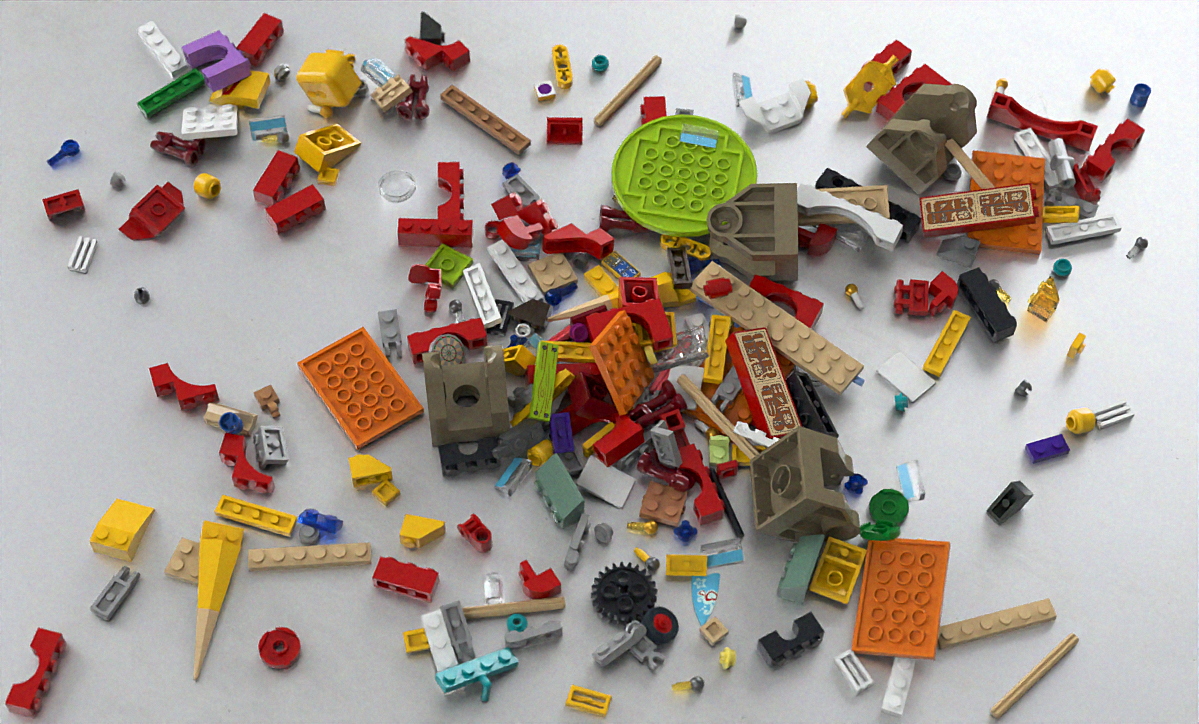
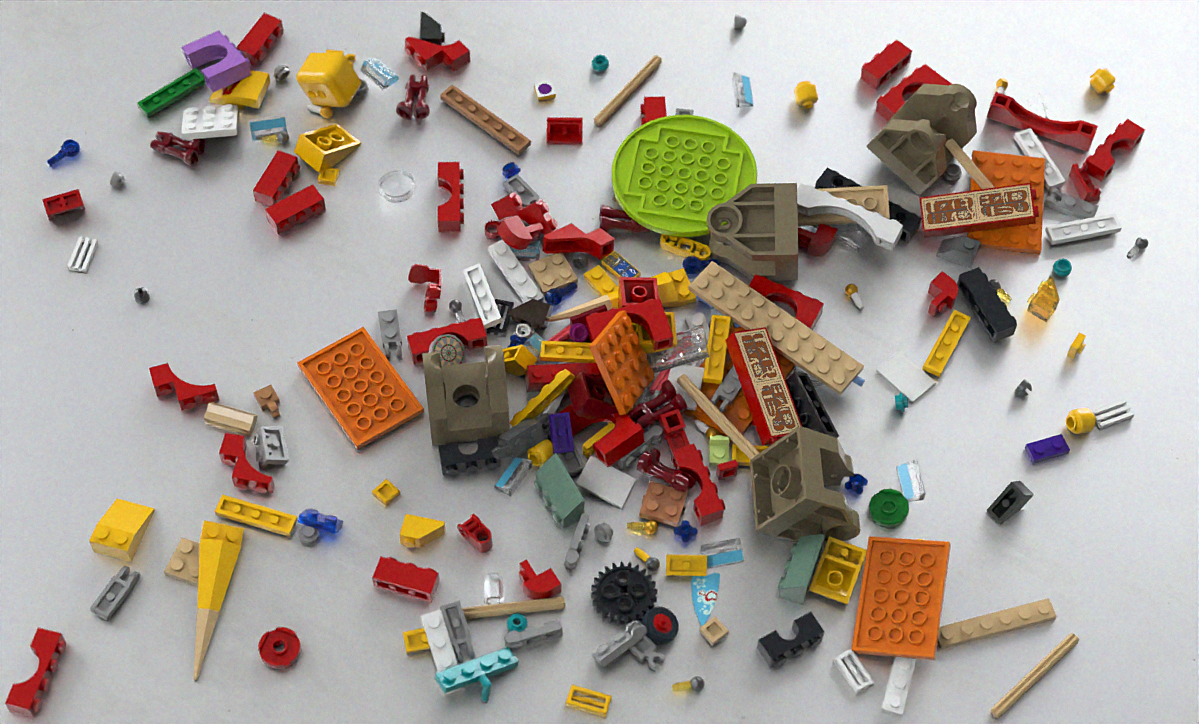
(154, 213): red piece -> none
(162, 48): white plate -> none
(207, 186): yellow head -> none
(227, 422): blue wheel -> none
(309, 556): tan plate -> none
(368, 470): yellow slope -> none
(391, 93): tan plate -> none
(435, 232): red brick -> none
(451, 264): lime tile -> none
(523, 396): light grey hinge -> none
(543, 381): lime tile -> none
(560, 72): yellow beam -> none
(650, 355): light yellow tile -> none
(666, 444): light grey bracket -> none
(679, 268): dark brown plate -> none
(699, 135): clear slope -> none
(717, 288): red brick -> none
(727, 657): light yellow plate -> none
(729, 510): black bar -> none
(755, 436): white hinge -> none
(781, 110): white piece -> none
(880, 531): green tile -> none
(882, 81): yellow plate -> none
(918, 297): red plate -> none
(1061, 163): light grey piece -> none
(1061, 214): yellow tile -> none
(1140, 95): blue wheel -> none

